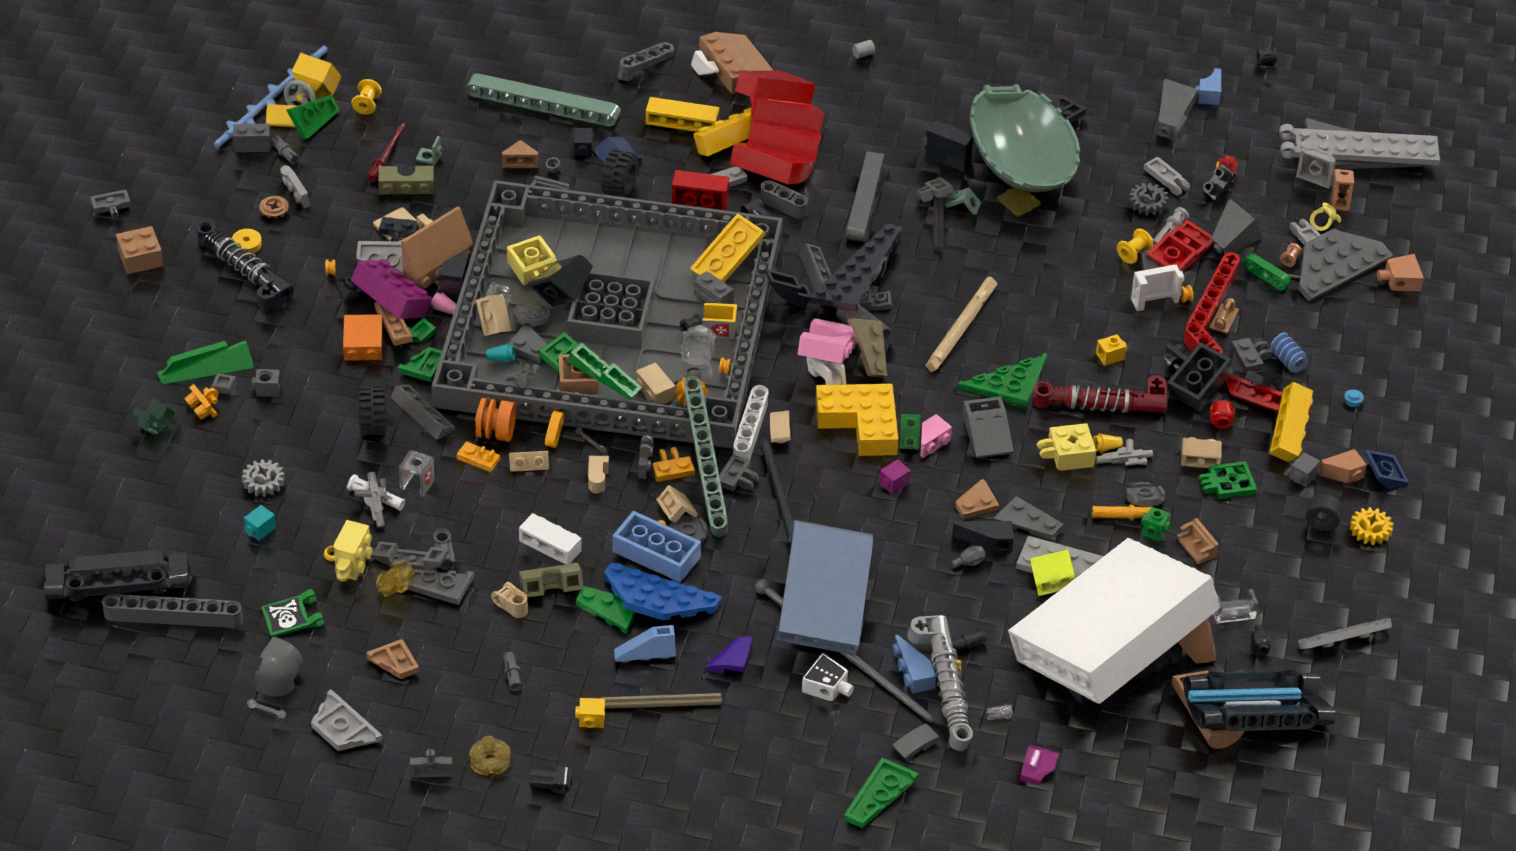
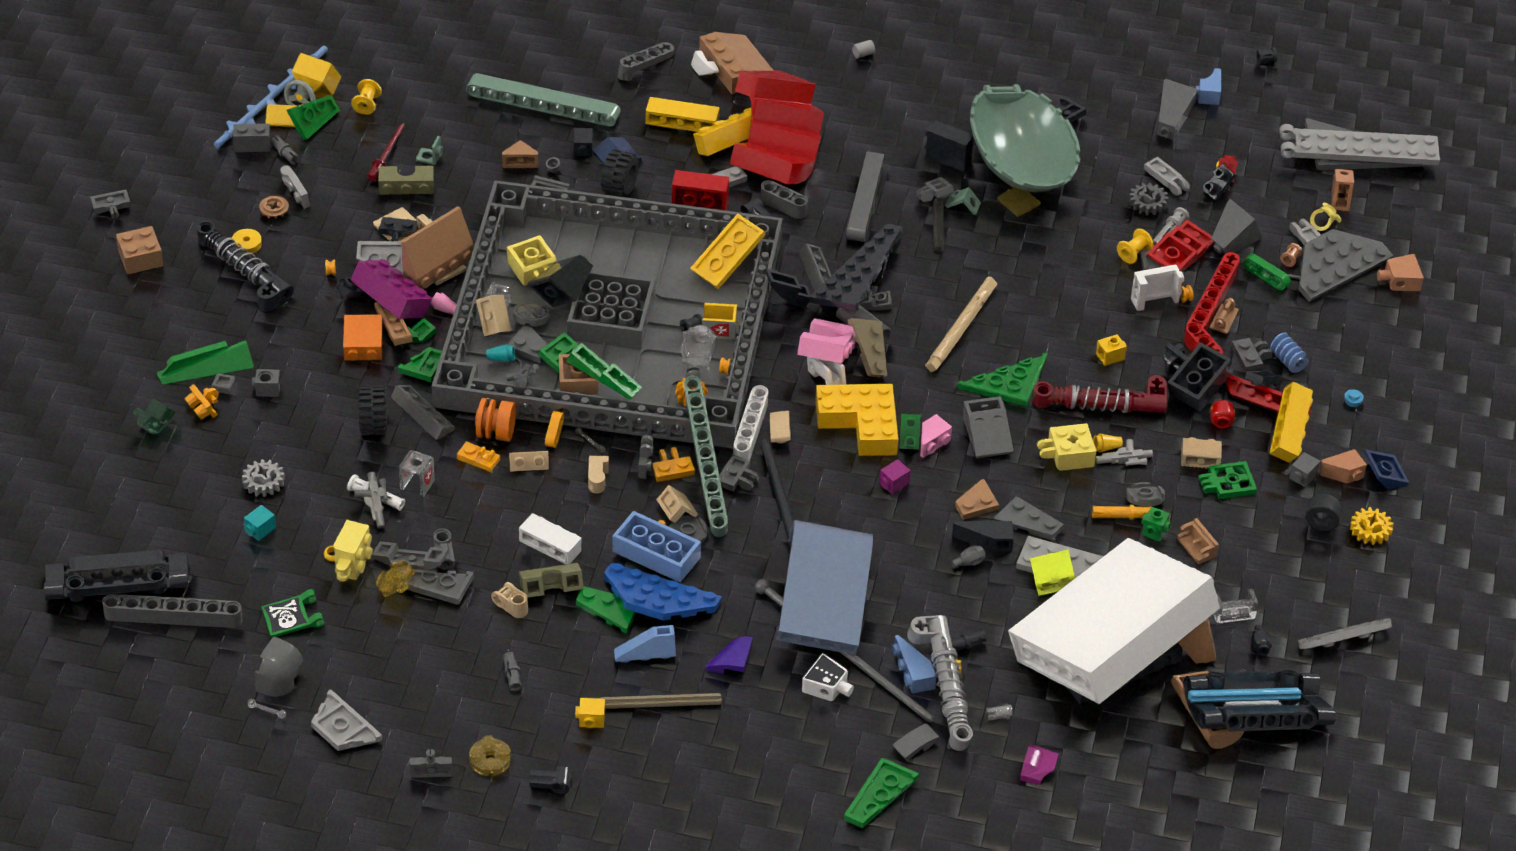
(394, 659): medium nougat wing -> none
(453, 275): black slope -> none
(655, 384): tan piece -> none
(712, 289): dark grey brick -> none
(1316, 166): light grey slope -> none

